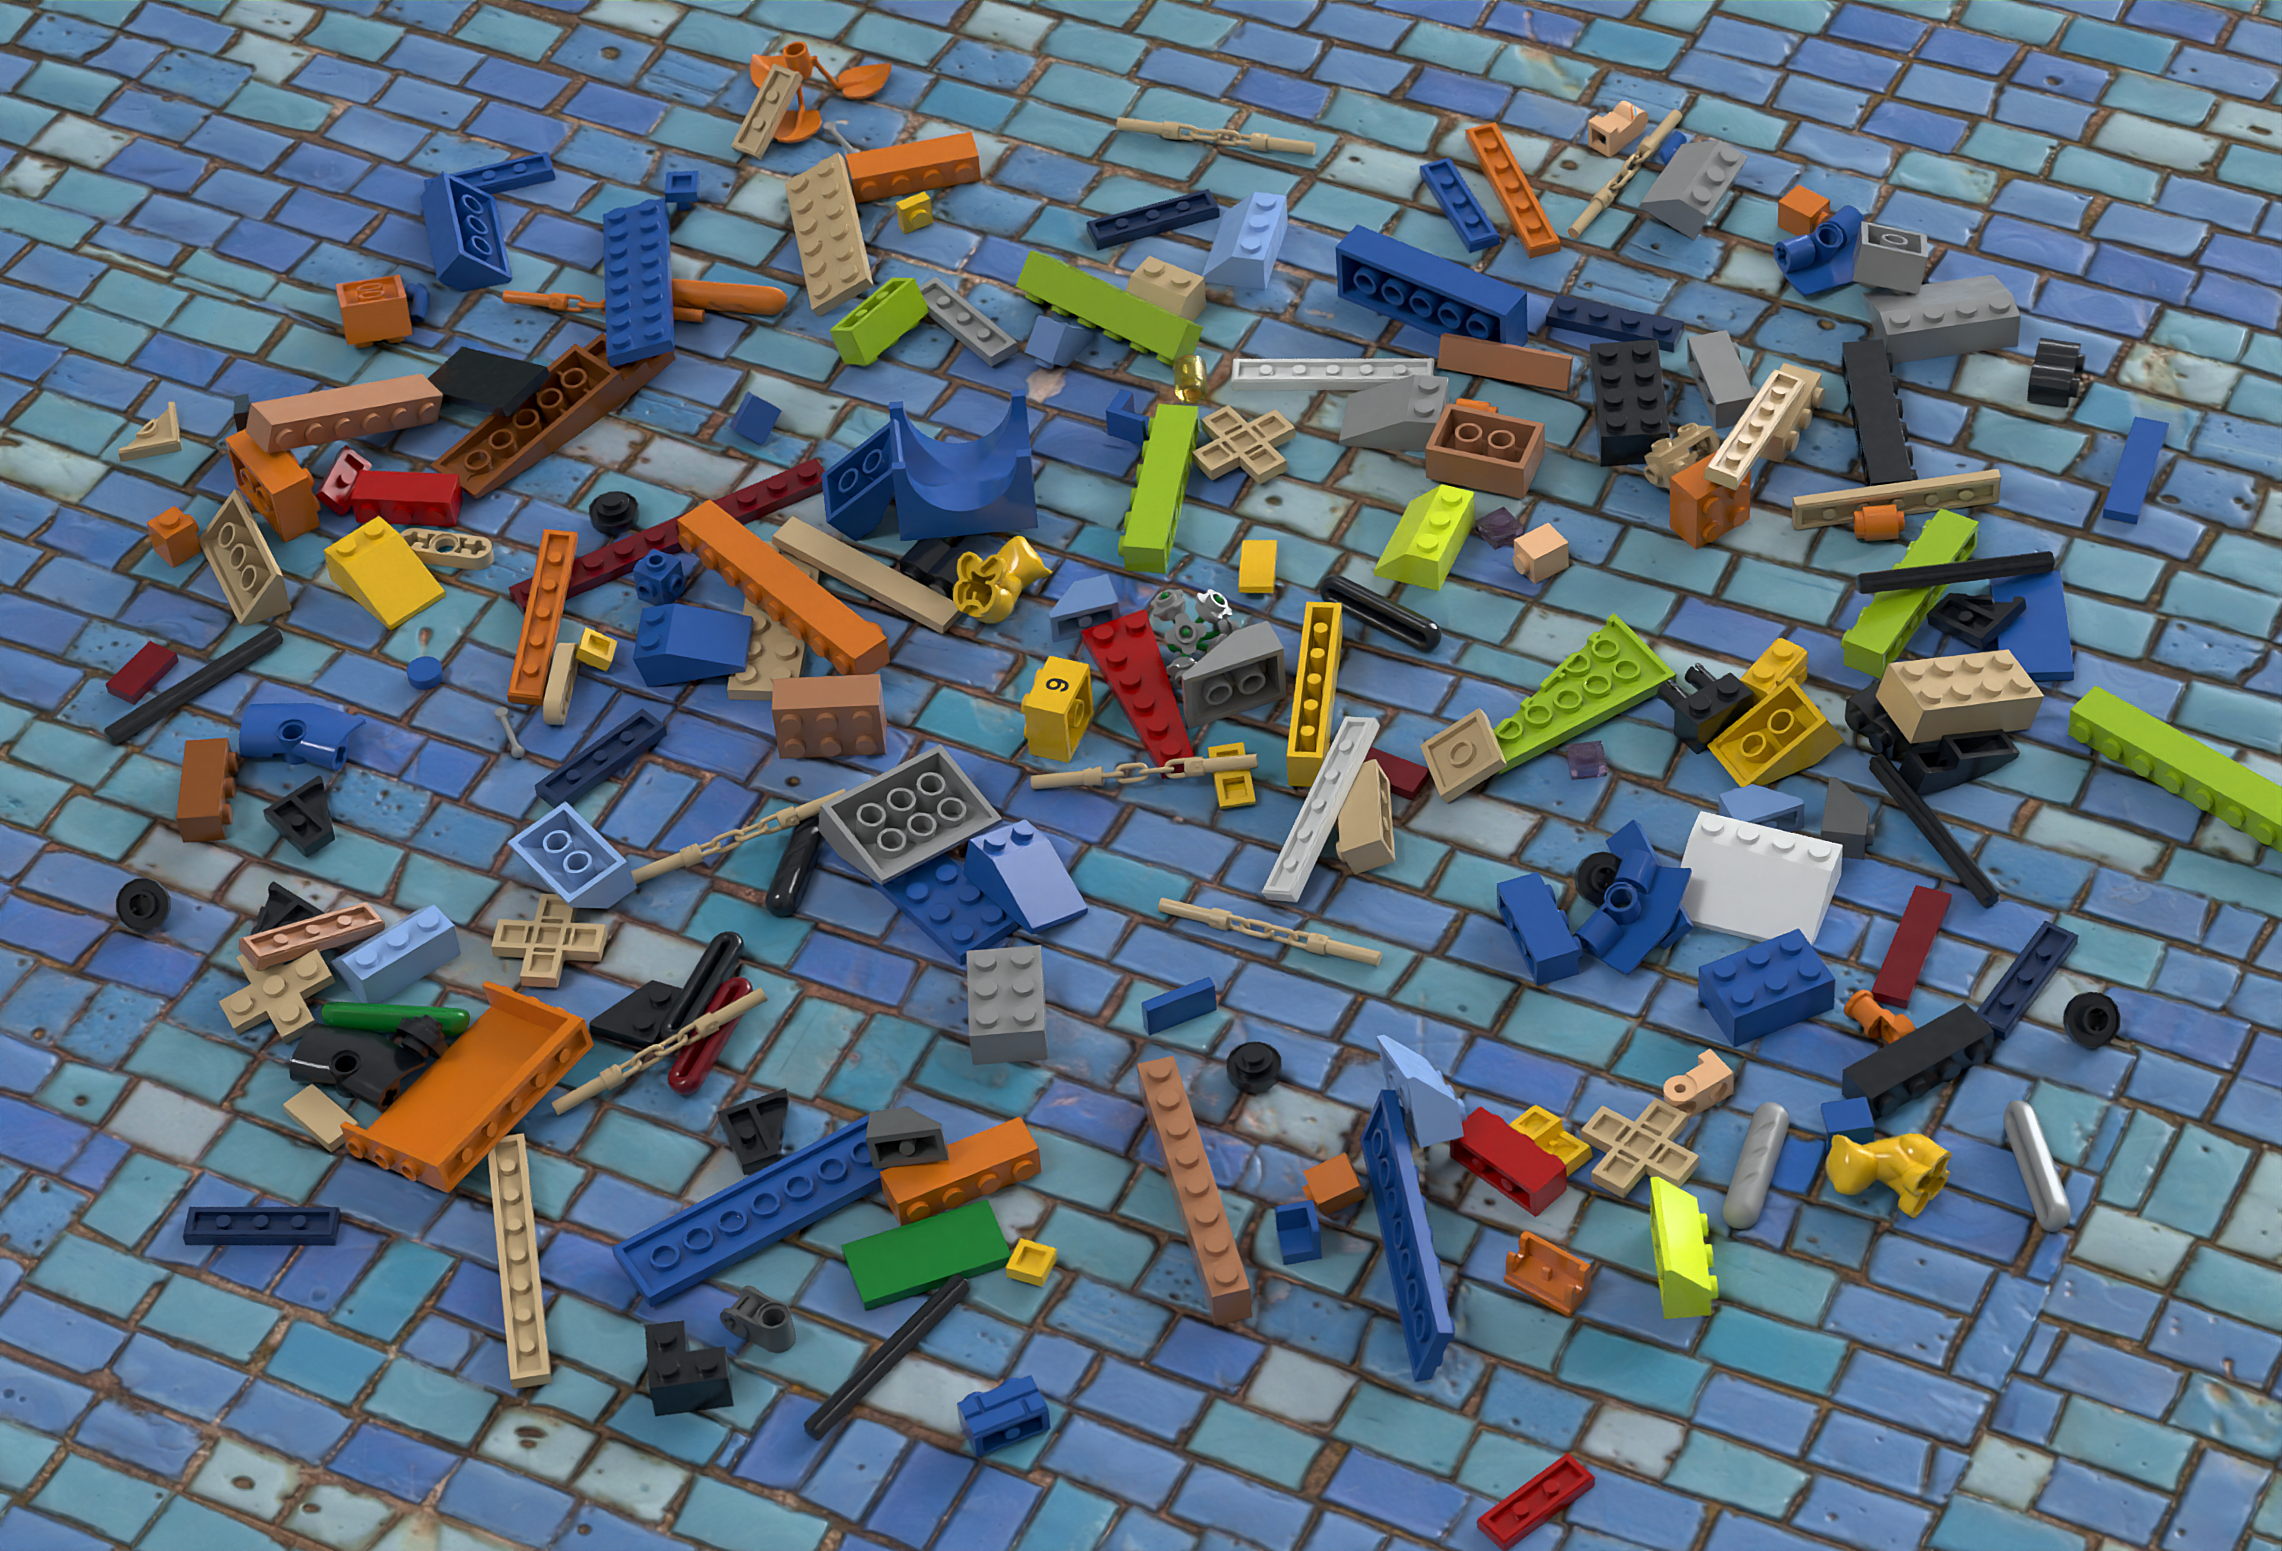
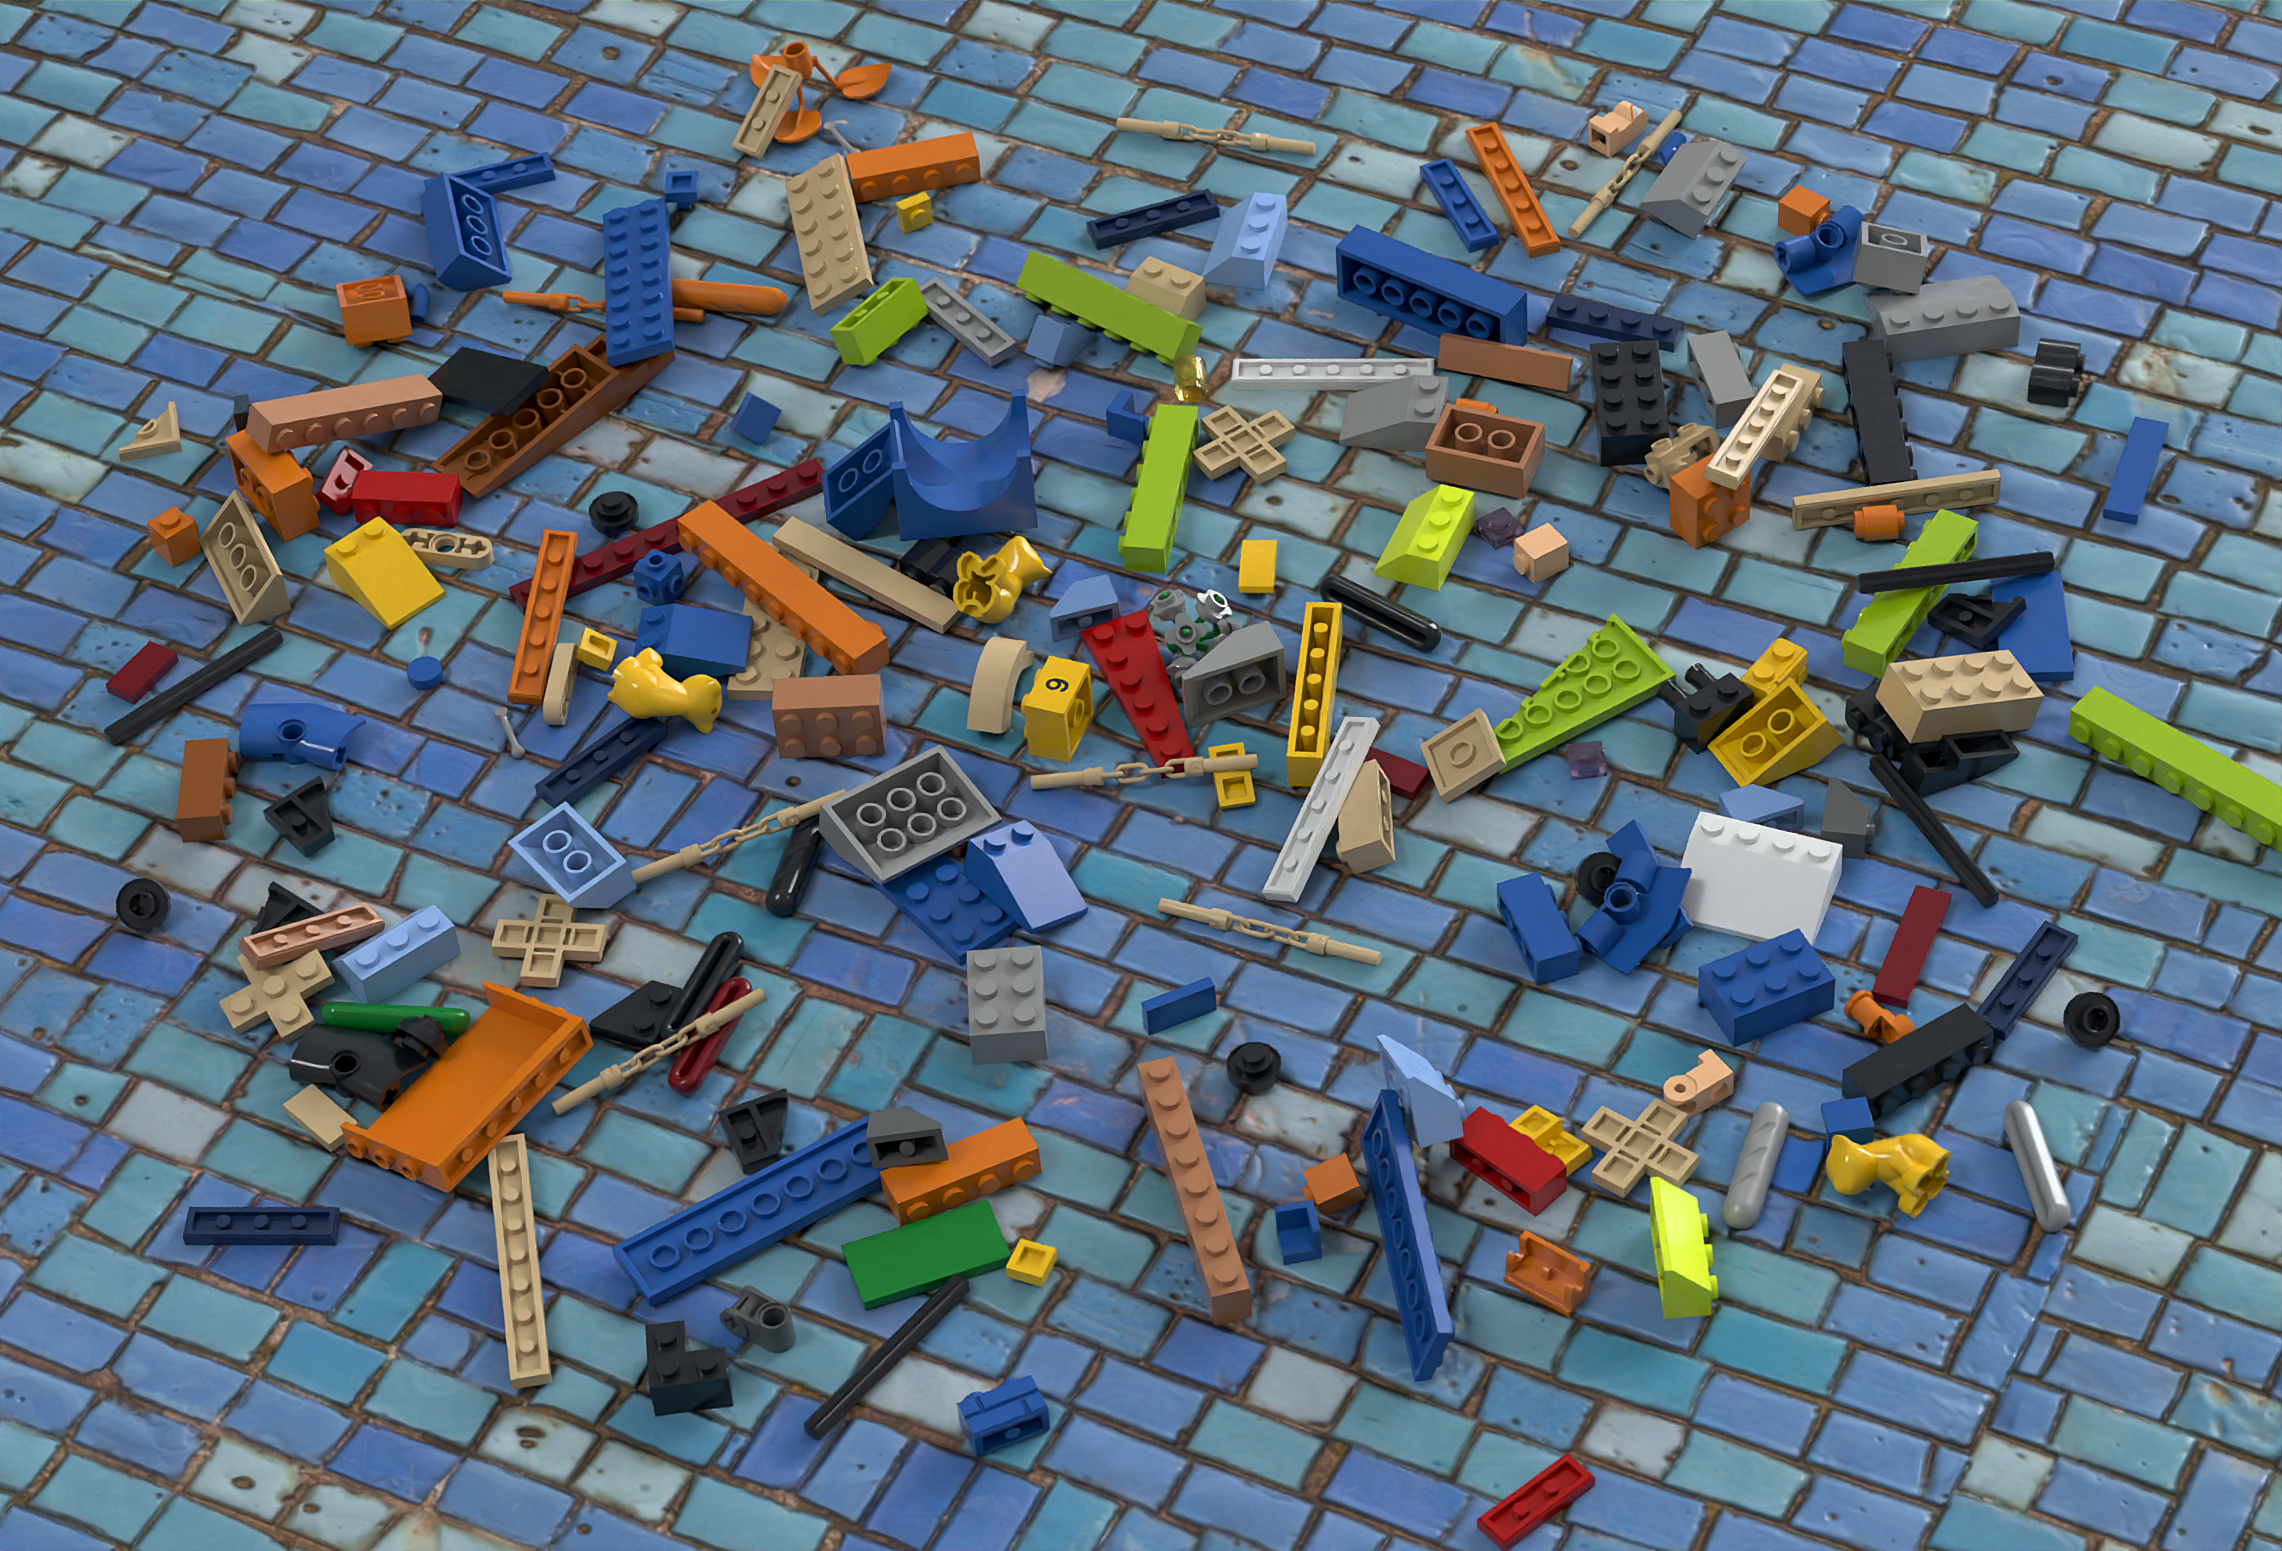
(648, 691): none -> yellow animal
(995, 684): none -> tan arch

